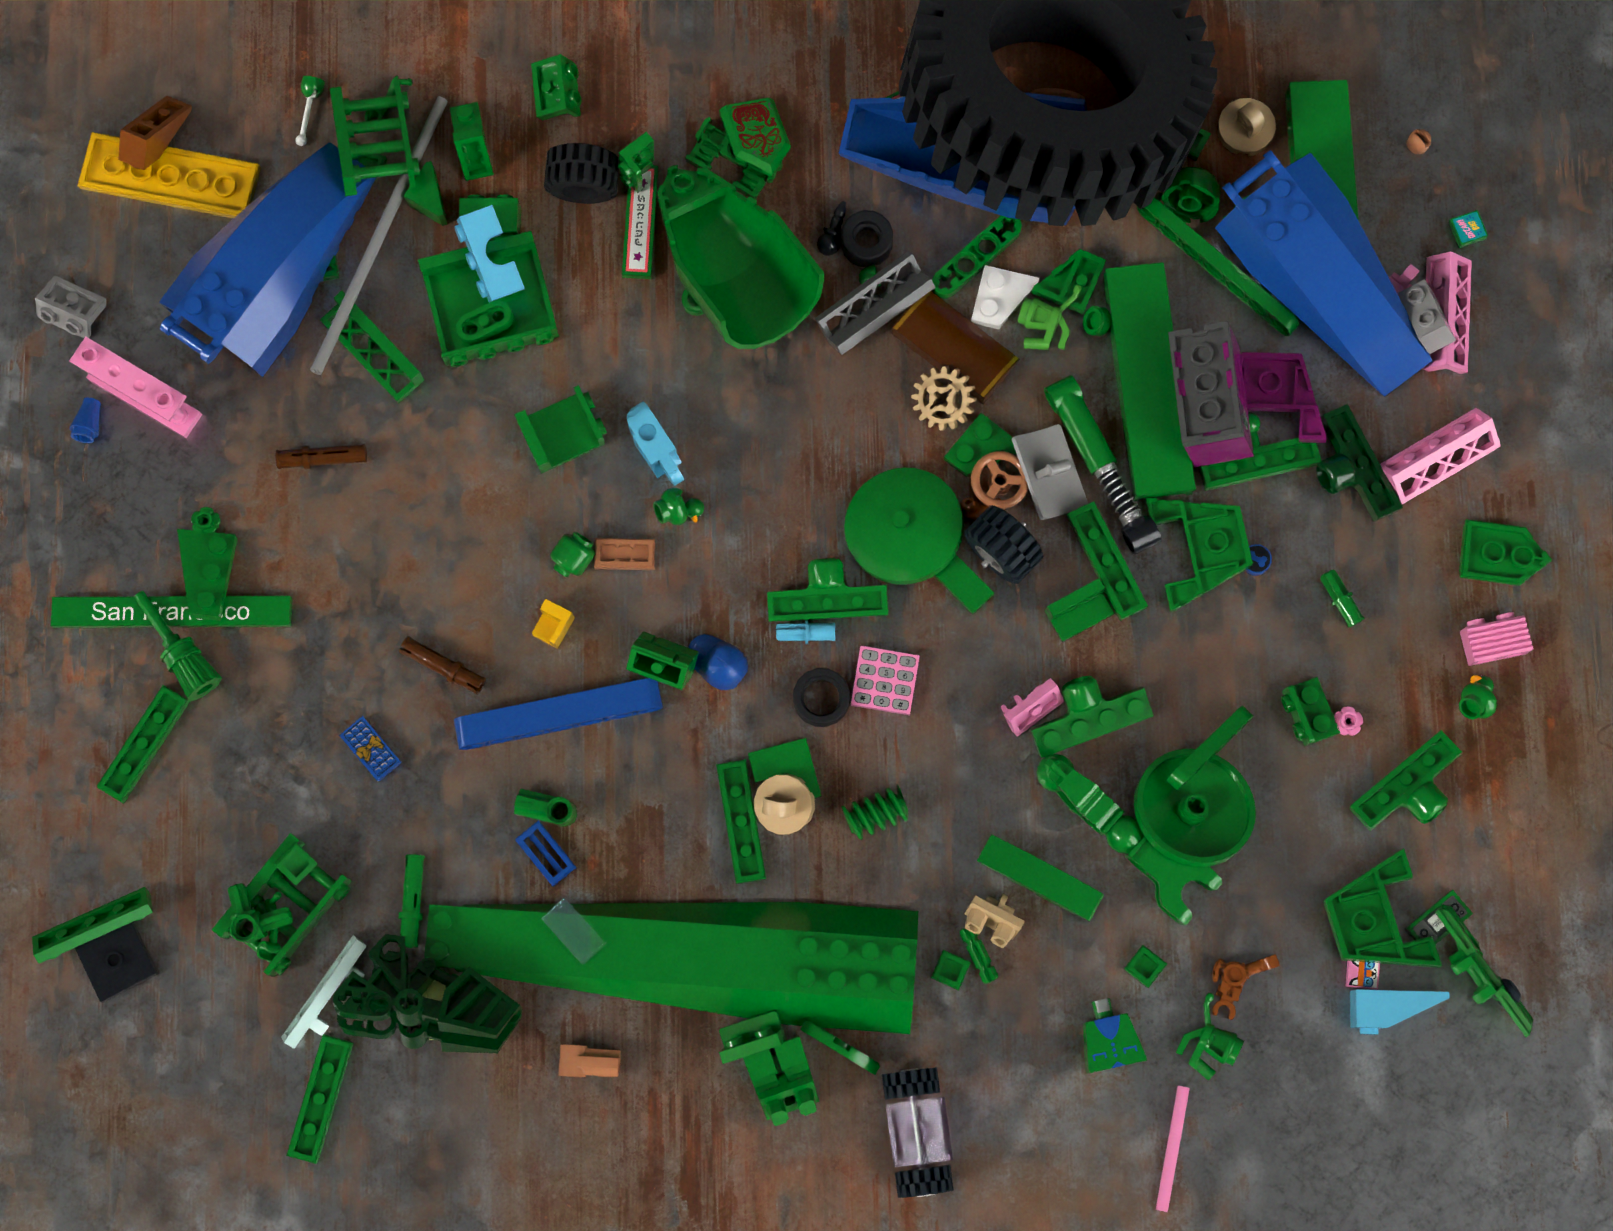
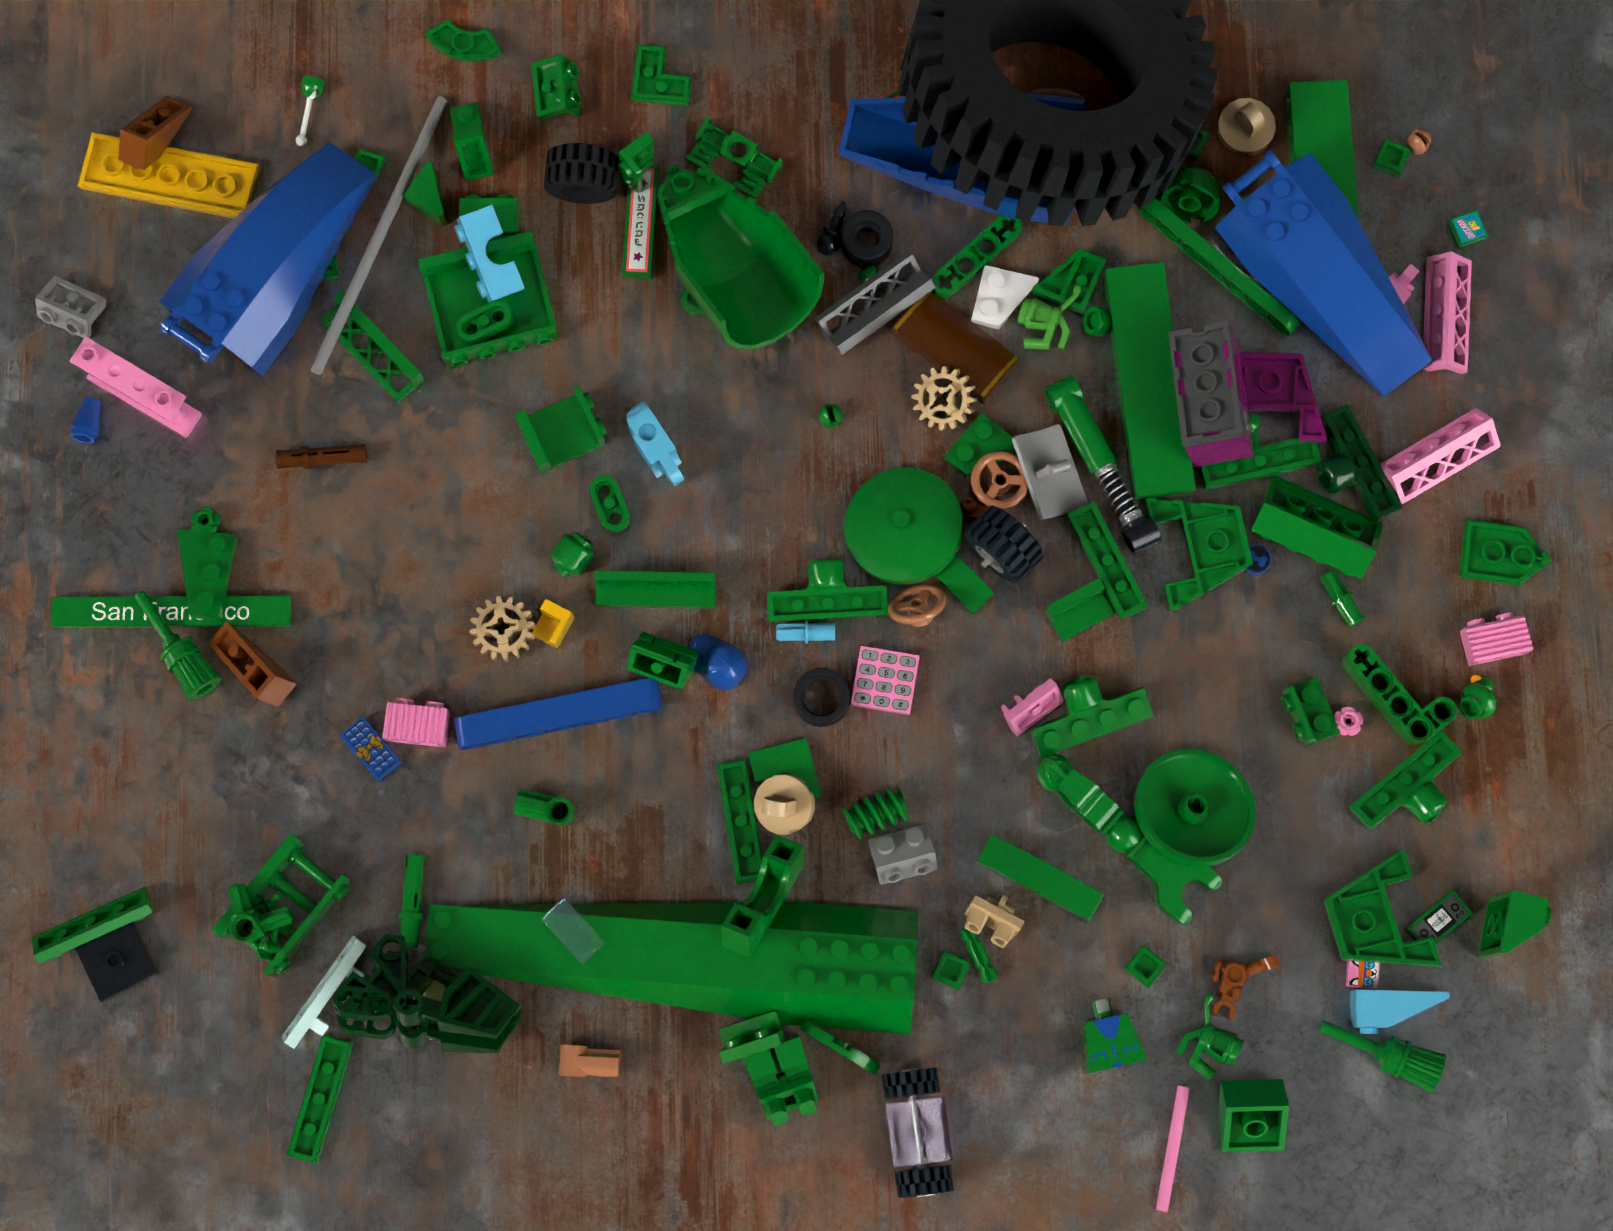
(143, 744): green tile -> none
(251, 665): none -> dark orange slope
(295, 863): green tile -> none
(350, 151): green fence -> none
(369, 114): green piece -> none
(416, 723): none -> bright pink brick
(453, 671): reddish brown pin -> none
(462, 44): none -> green tile
(490, 629): none -> tan gear
(562, 873): blue tile -> none
(609, 505): none -> green plate
(624, 554): nougat plate -> none
(651, 83): none -> green tile
(655, 589): none -> green fence
(674, 510): green animal -> none
(750, 920): none -> green arch
(756, 133): green tile -> none
(824, 416): none -> green hinge
(903, 854): none -> light grey bracket
(917, 608): none -> nougat piece
(1209, 748): green beam -> none
(1253, 1115): none -> green slope
(1317, 527): none -> green slope
(1391, 158): none -> green tile
(1395, 691): none -> green beam
(1395, 1056): none -> green piece
(1427, 316): light grey brick -> none
(1470, 959): green piece -> none
(1511, 921): none -> green slope

